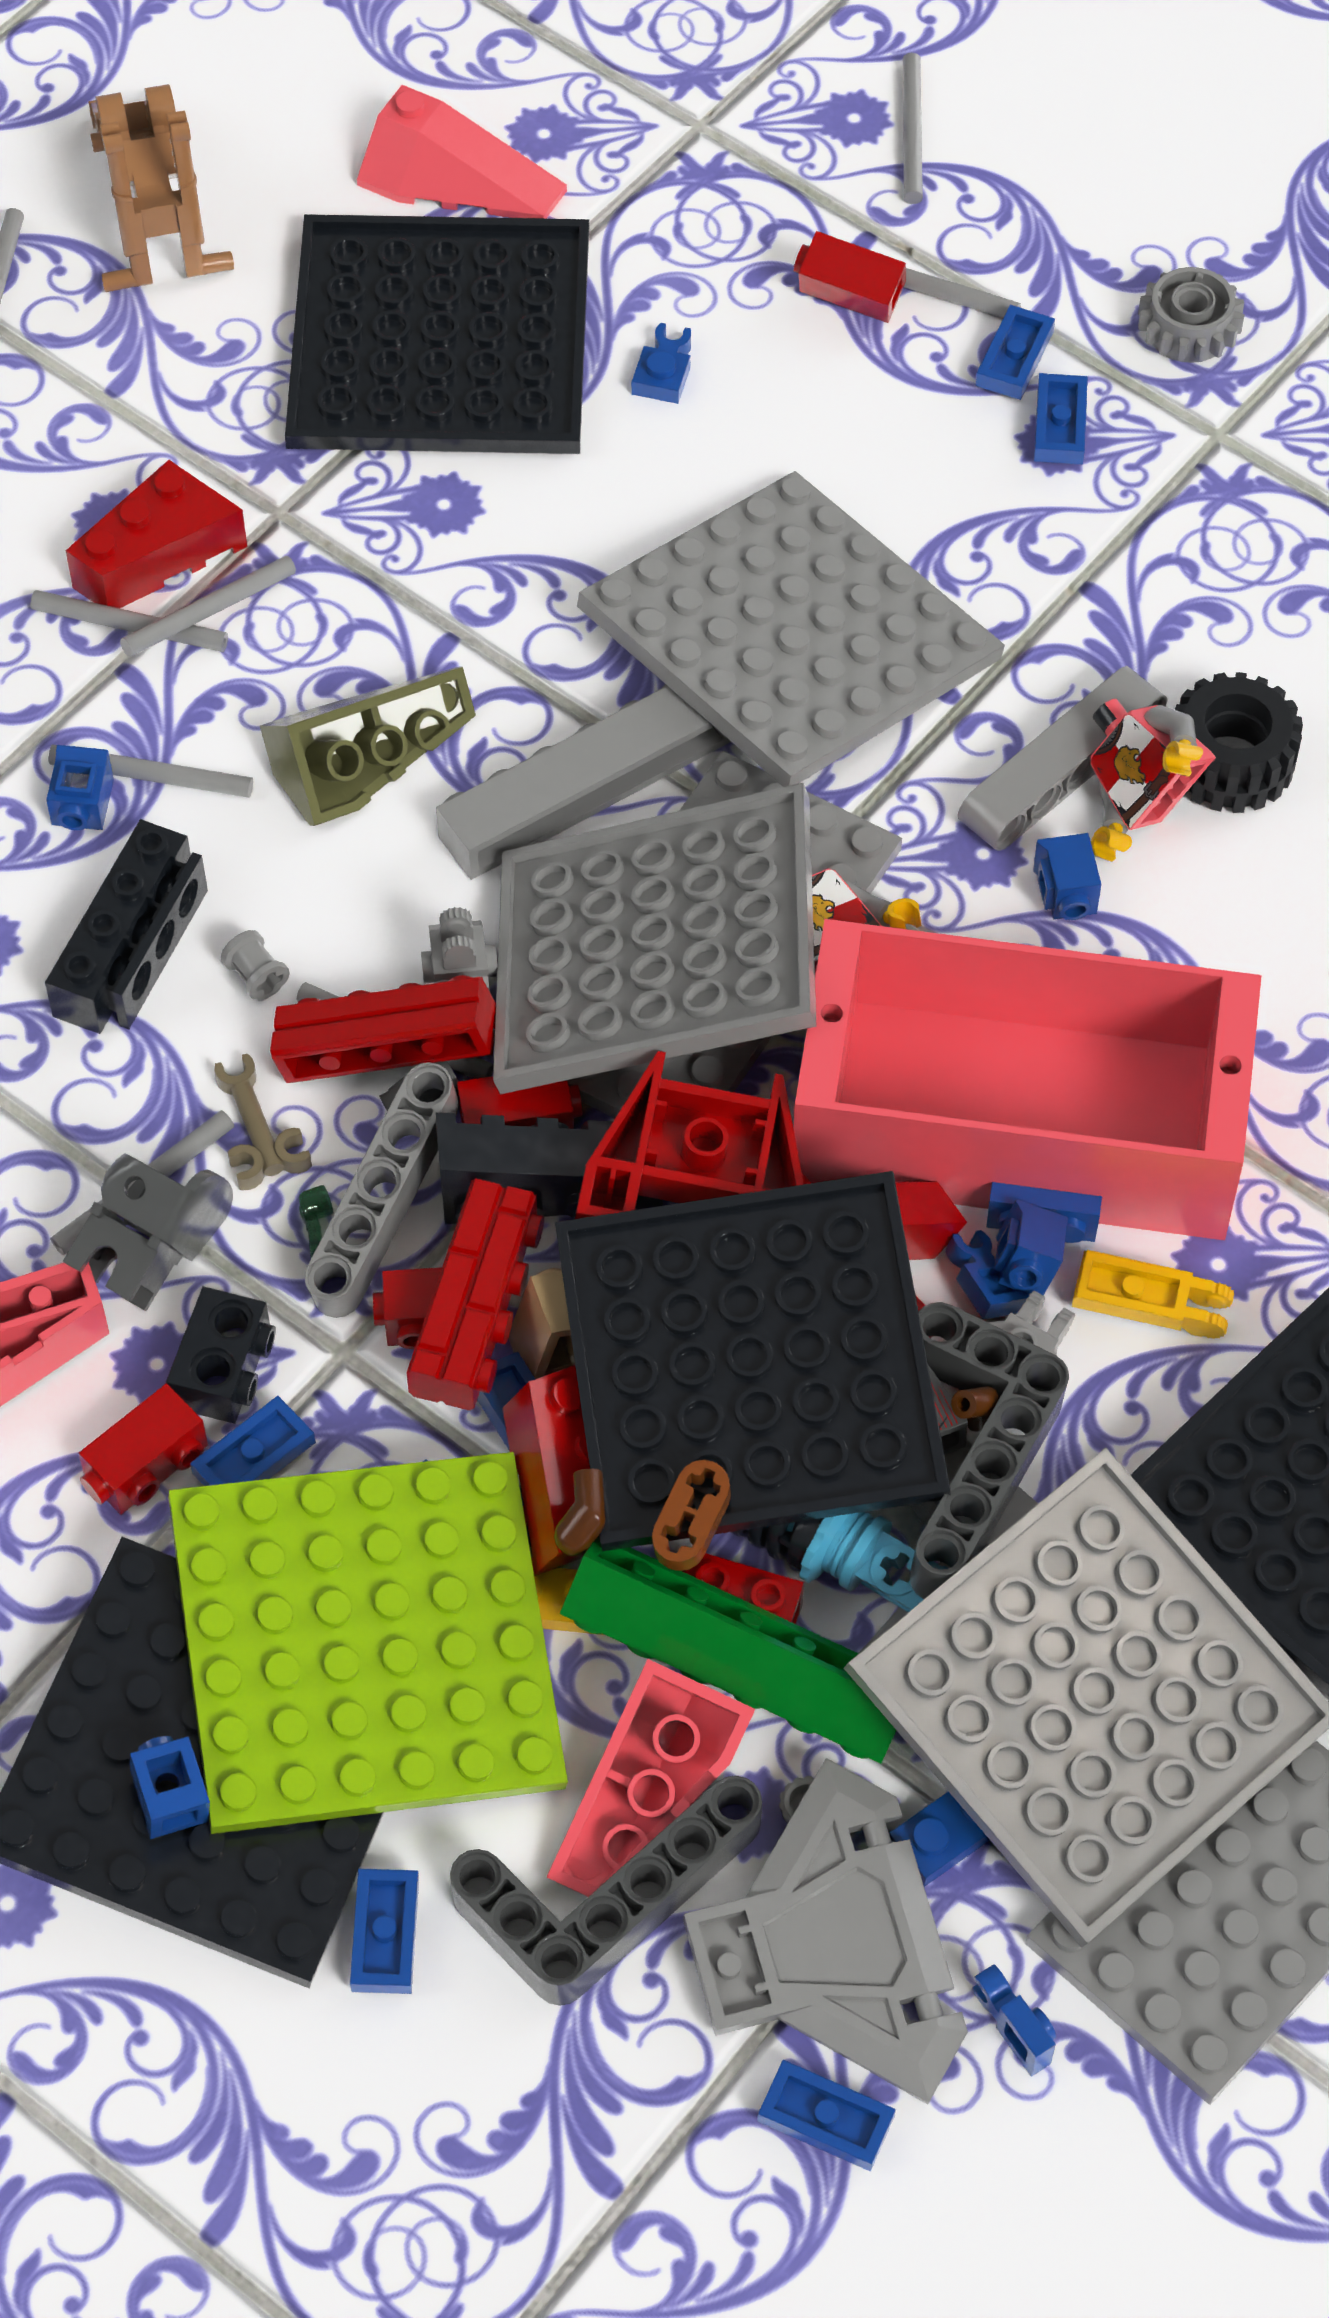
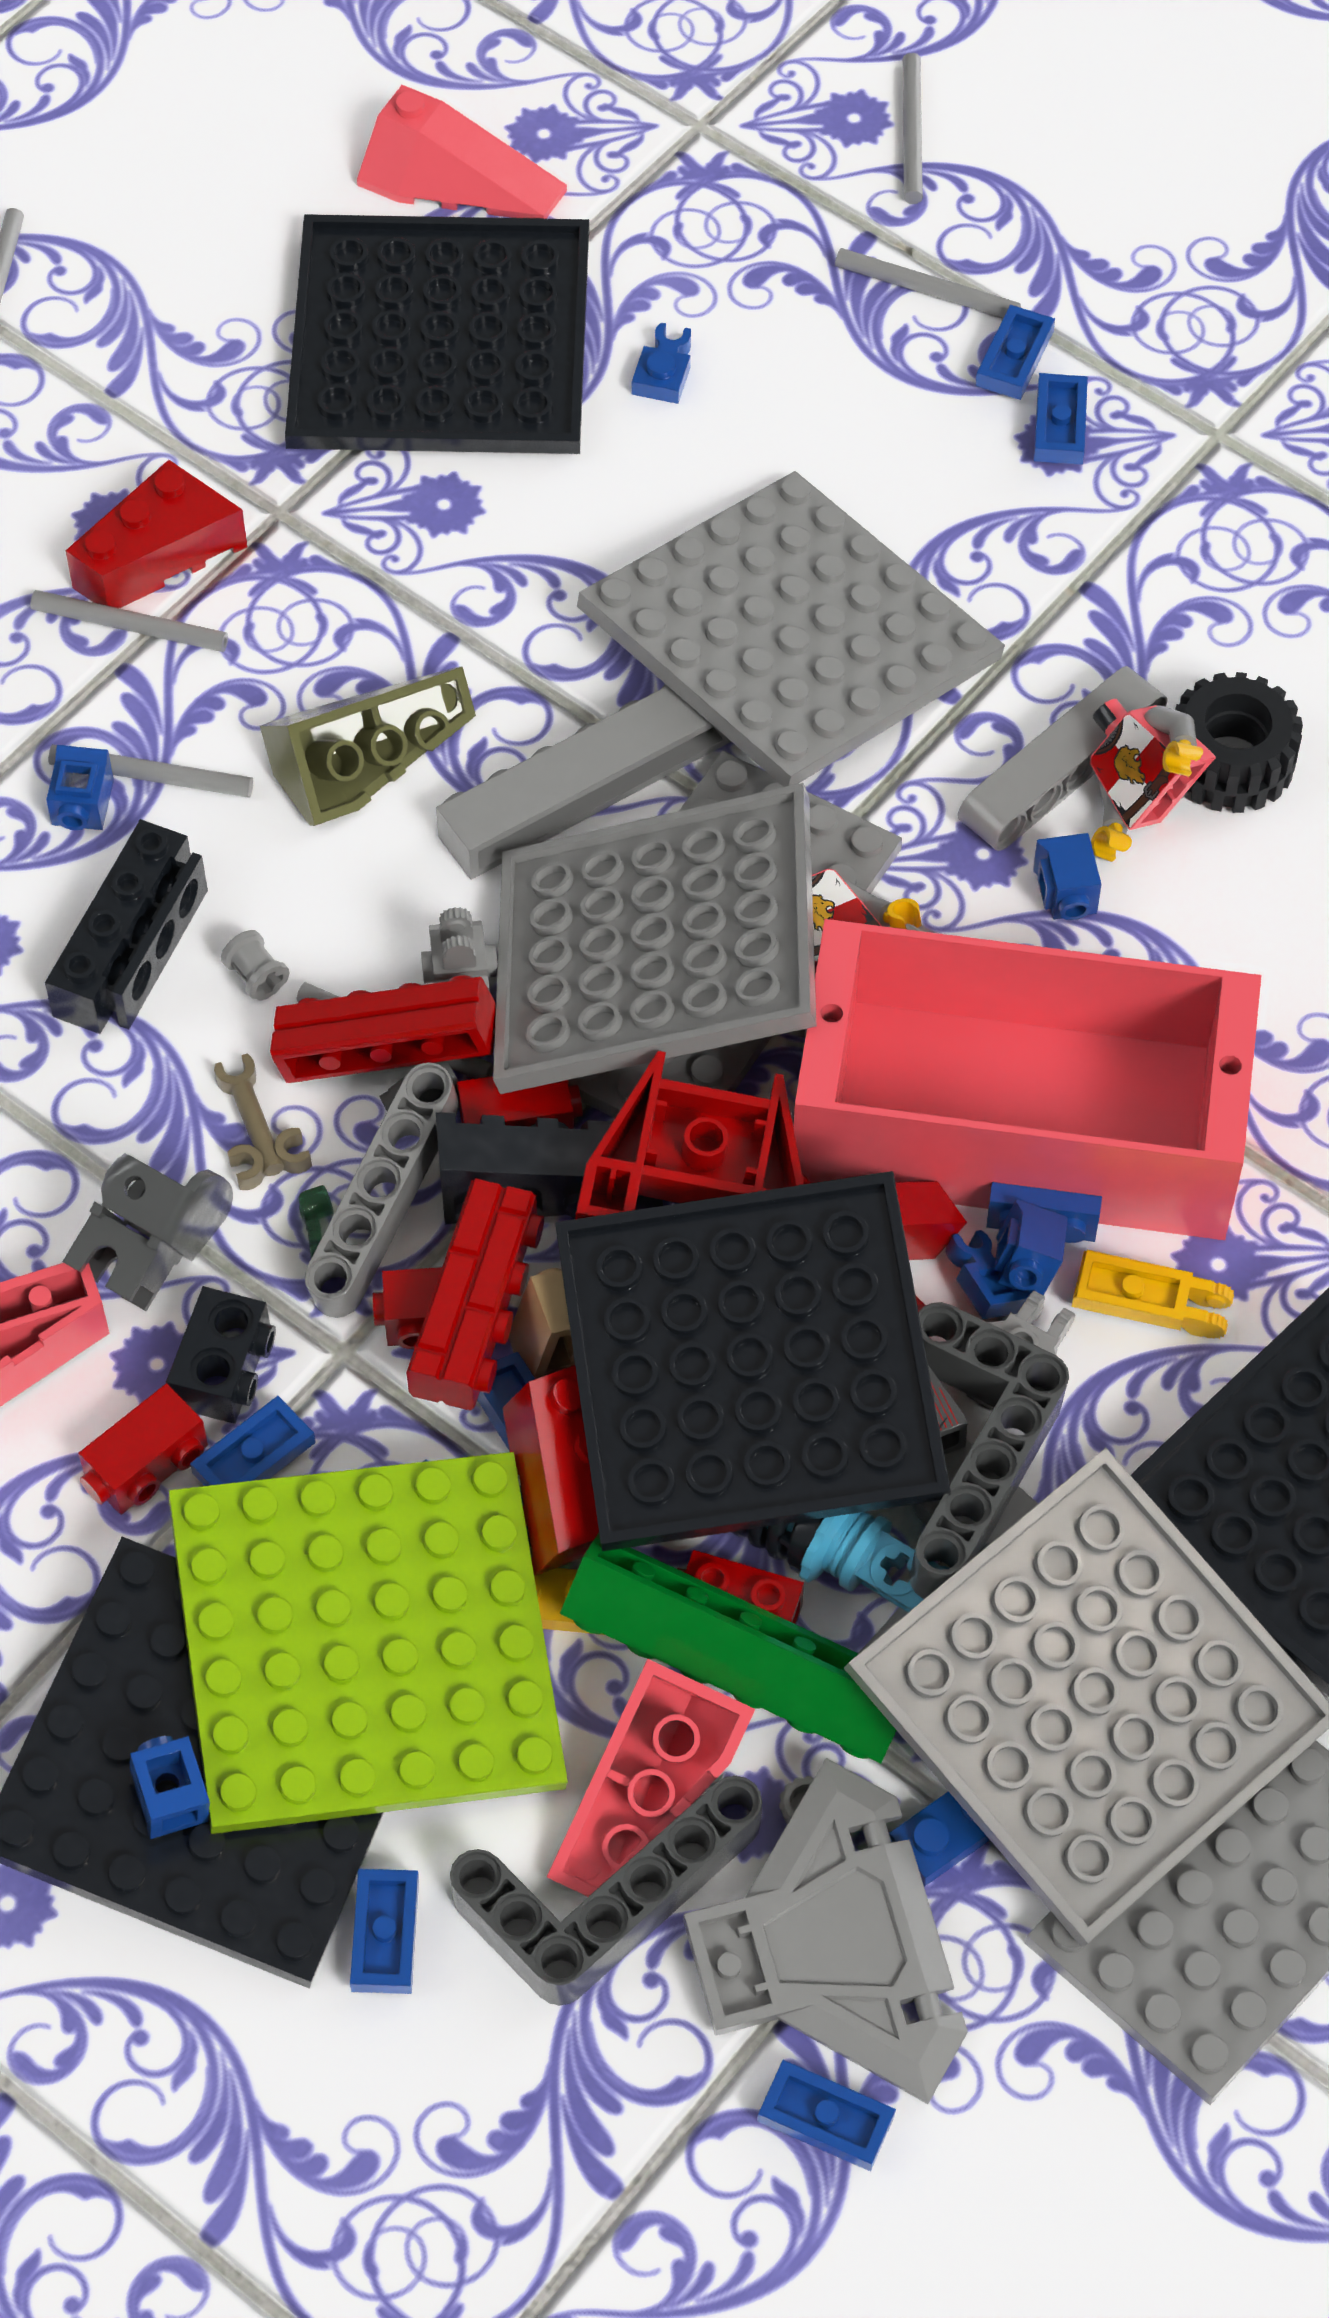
(144, 150): medium nougat piece -> none
(166, 1164): light grey piece -> none
(207, 606): light grey bar -> none
(585, 1517): reddish brown arm -> none
(679, 1509): dark orange beam -> none
(850, 276): red brick -> none
(975, 1405): reddish brown arm -> none
(1023, 2029): blue plate -> none
(1191, 314): light grey gear -> none

